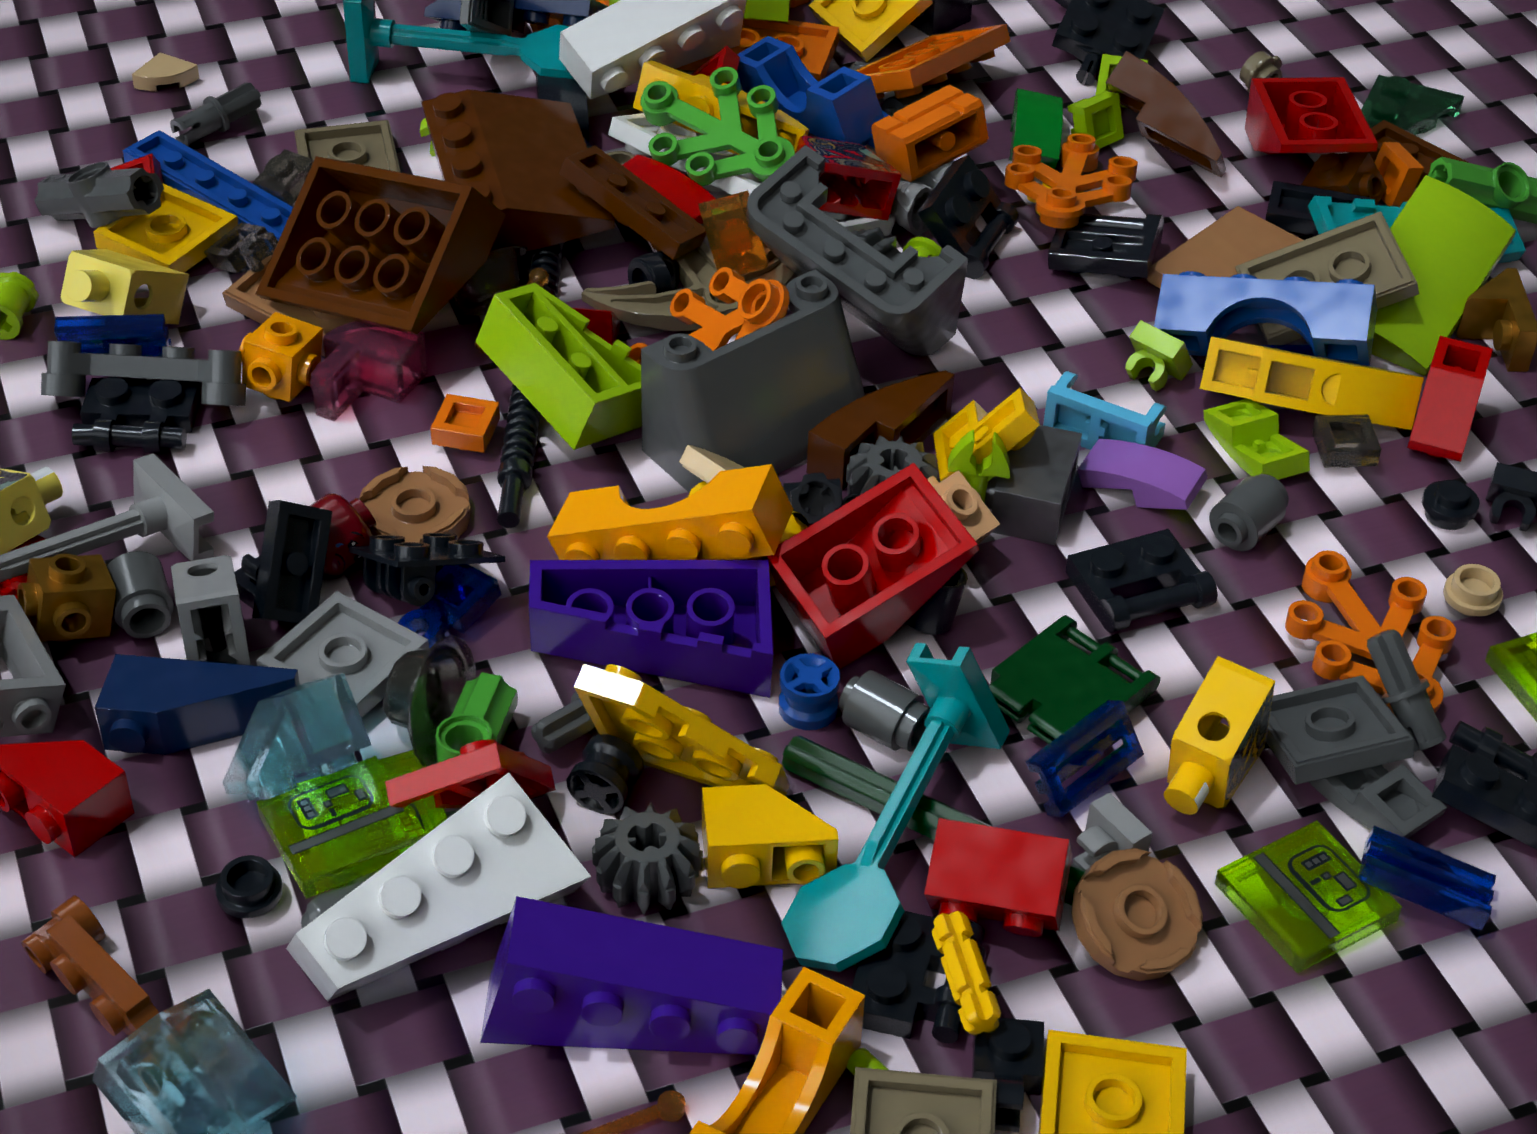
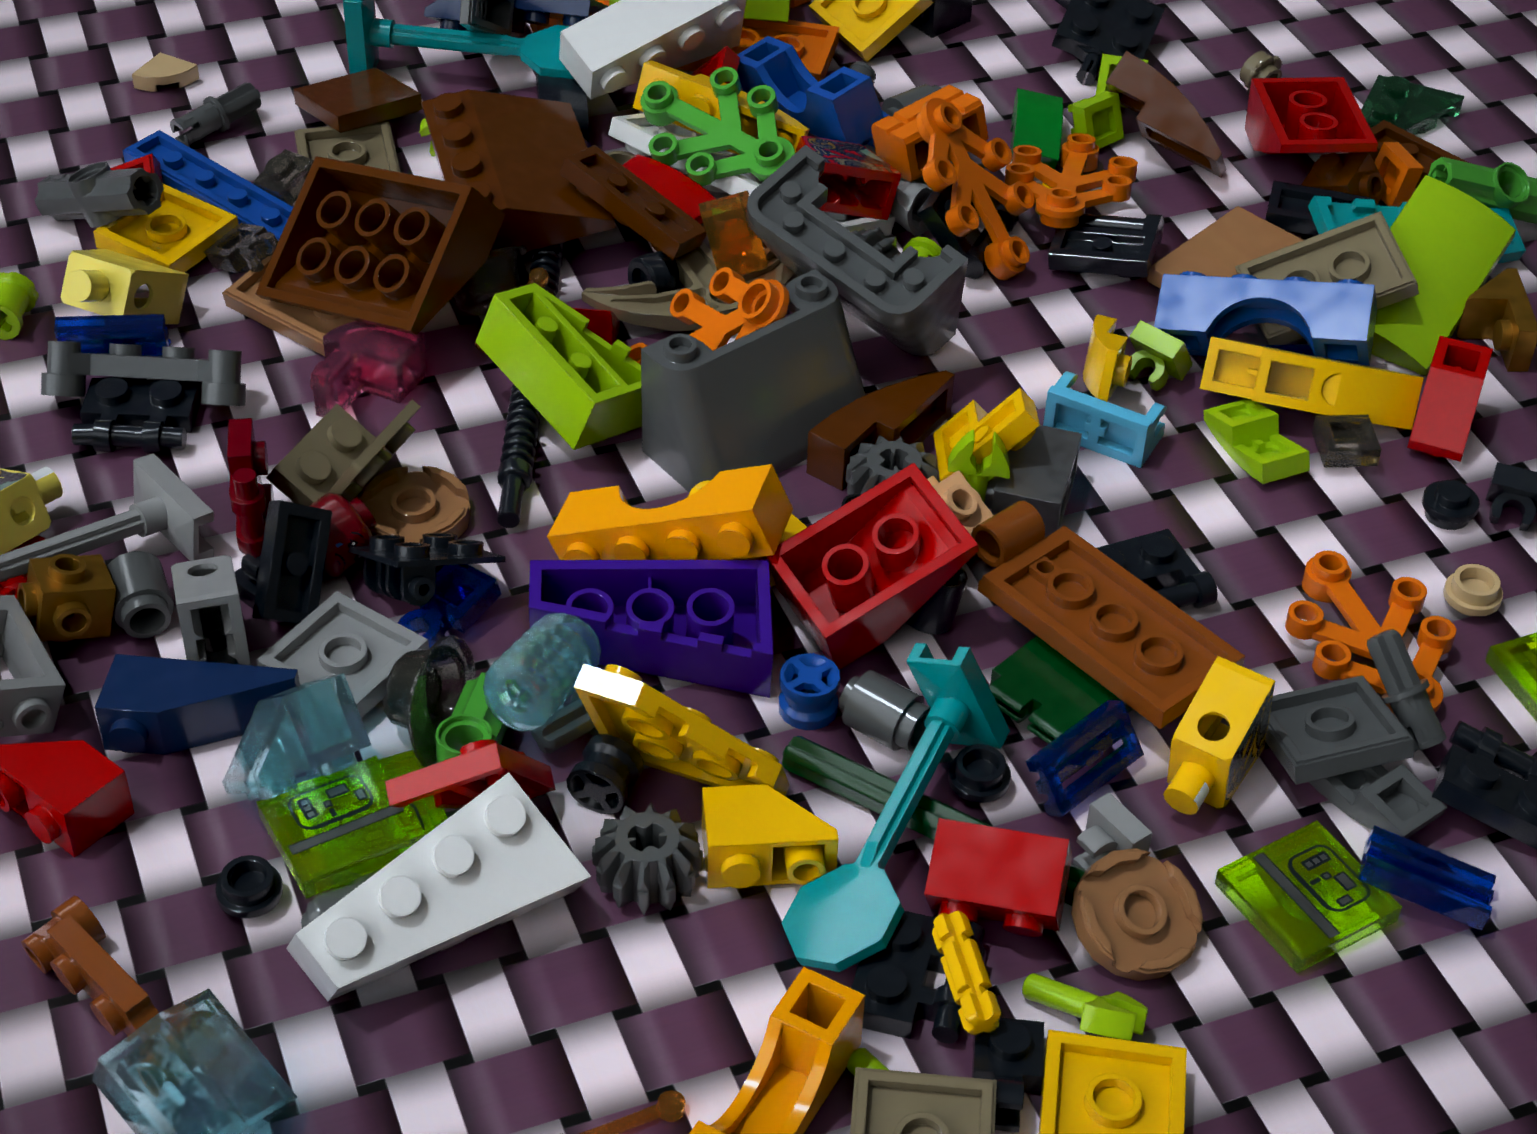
(247, 494): none -> dark red plate
(281, 356): light orange brick -> none
(339, 456): none -> dark tan bracket
(358, 99): none -> reddish brown tile
(465, 423): orange plate -> none
(540, 671): none -> clear light blue piece
(626, 984): dark purple wedge -> none
(705, 463): tan tile -> none
(814, 497): black piece -> none
(932, 59): orange plate -> none
(943, 131): none -> orange plant
(979, 774): none -> black plate
(1097, 613): none -> dark orange hinge
(1105, 360): none -> yellow slope
(1105, 1015): none -> lime bar
(1152, 474): medium lavender slope -> none
(1249, 512): dark grey brick -> none

